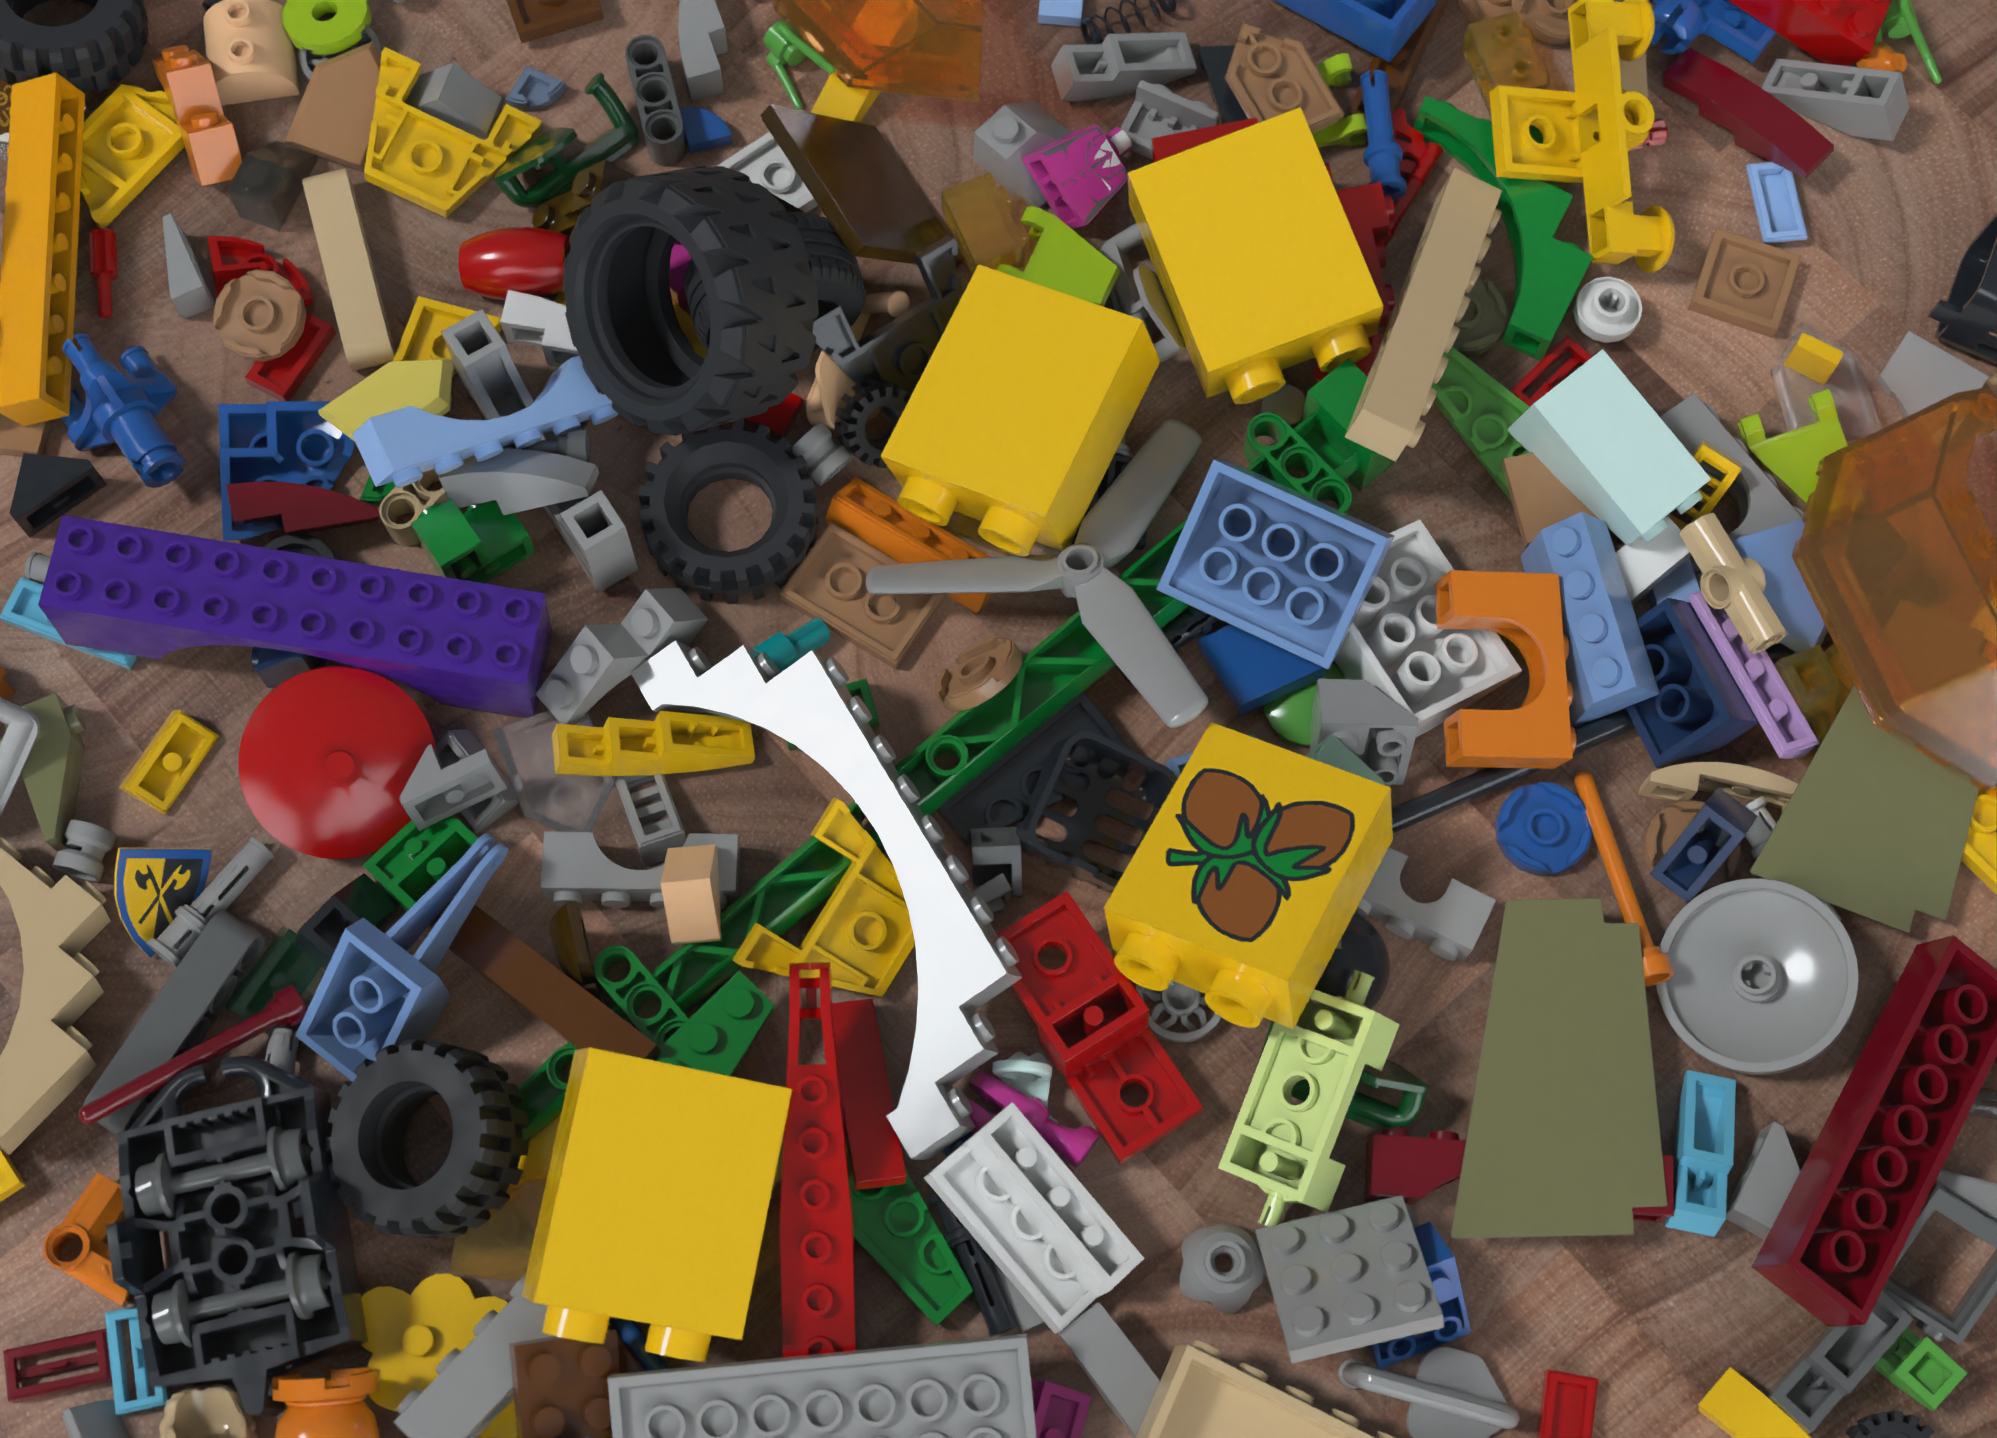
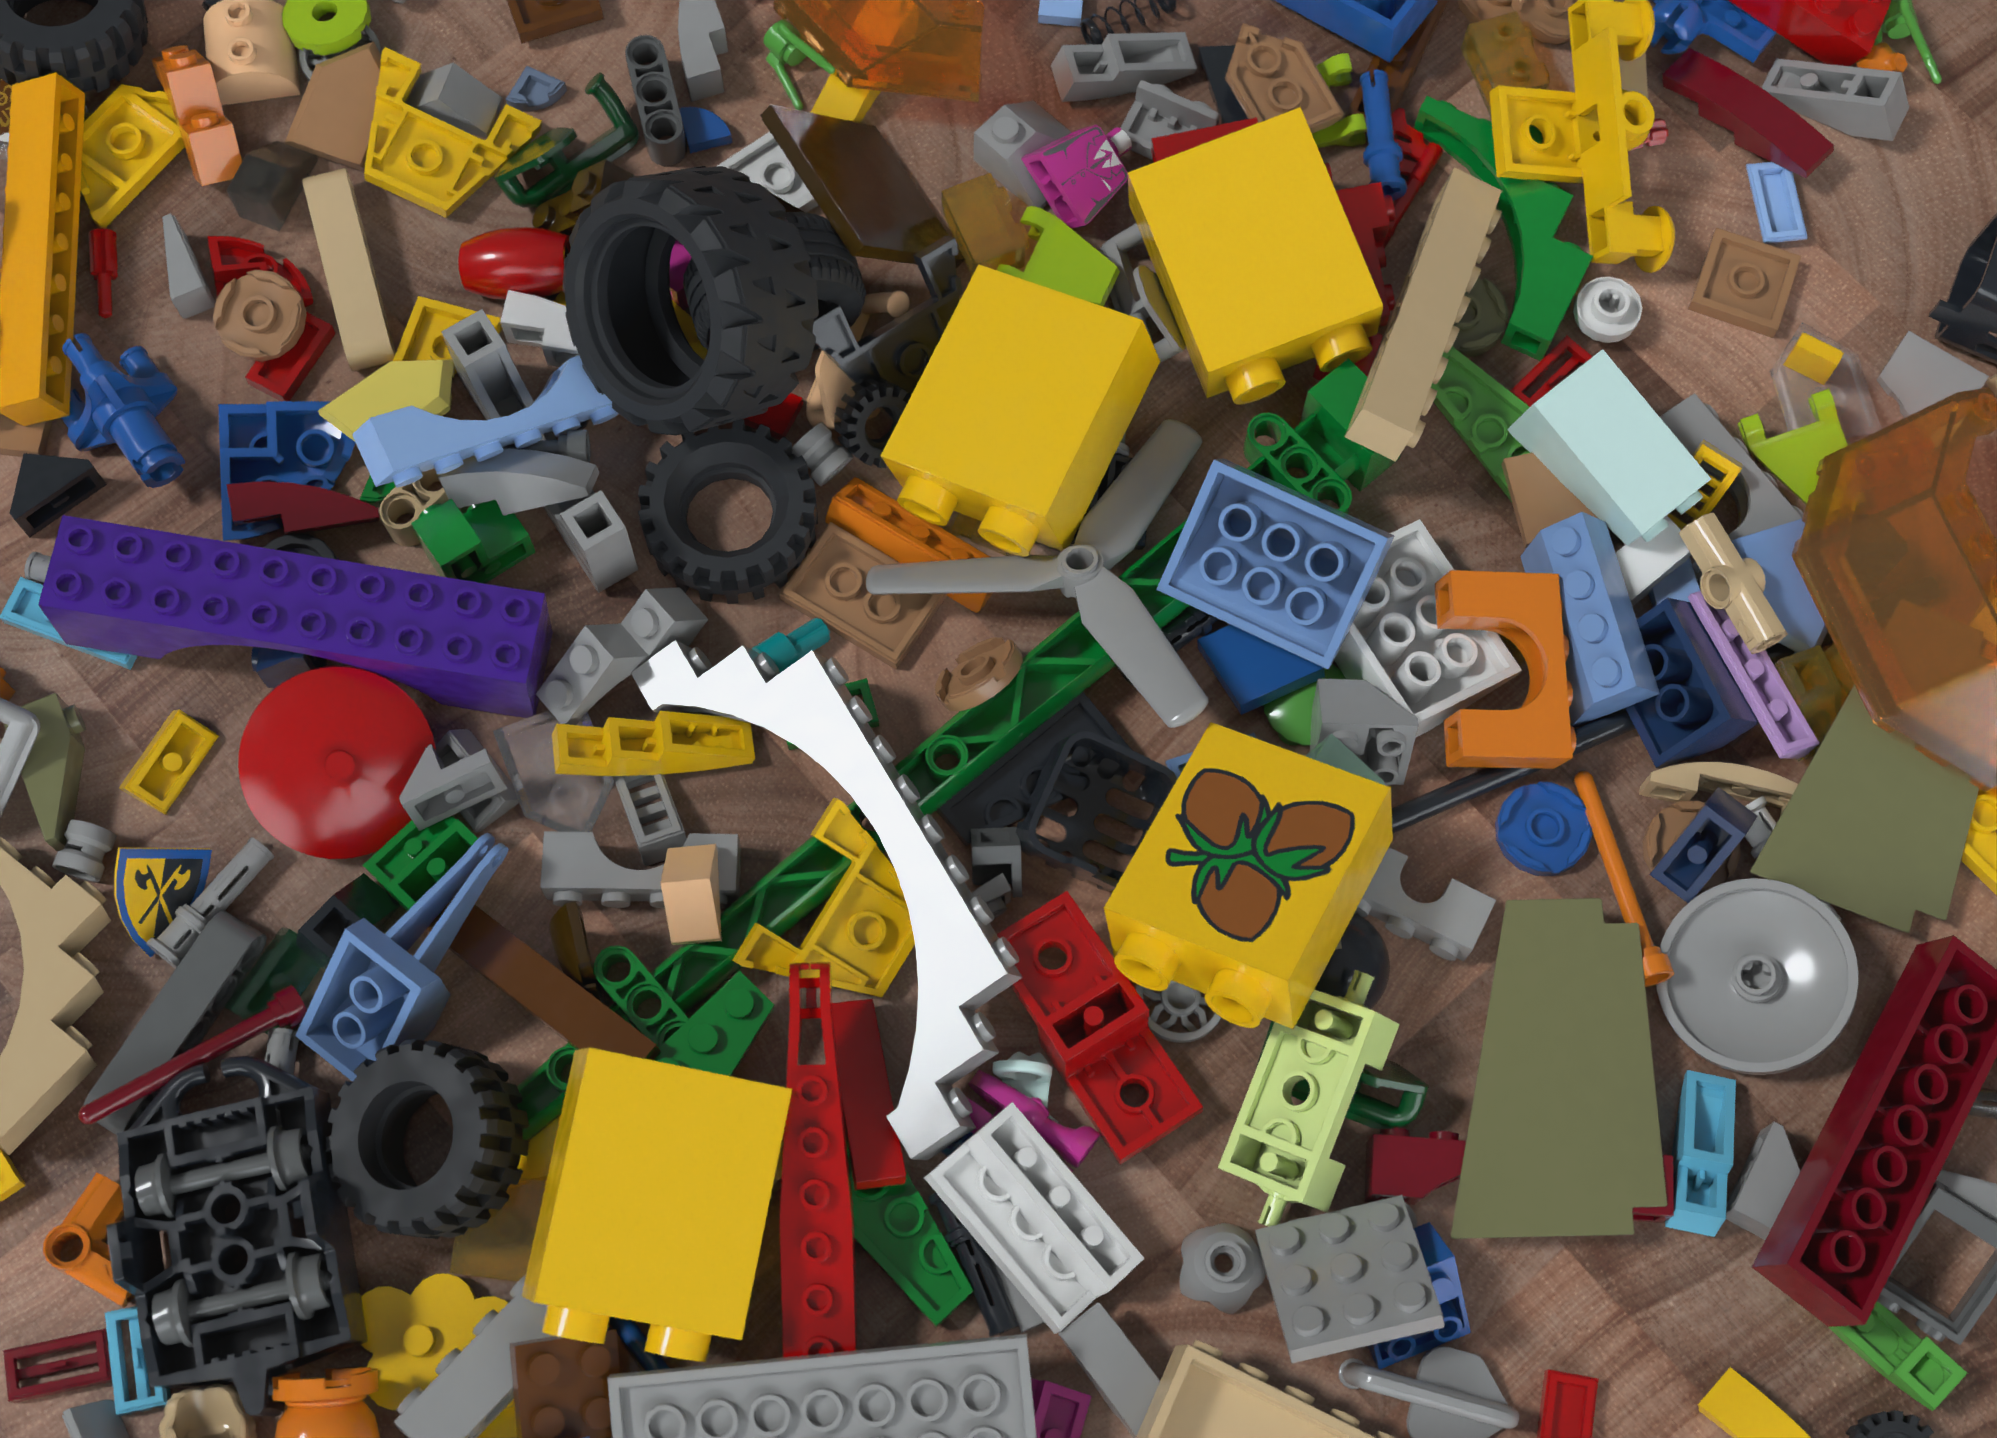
(1286, 403): light grey tile -> none
(1837, 1364): dark grey slope -> none

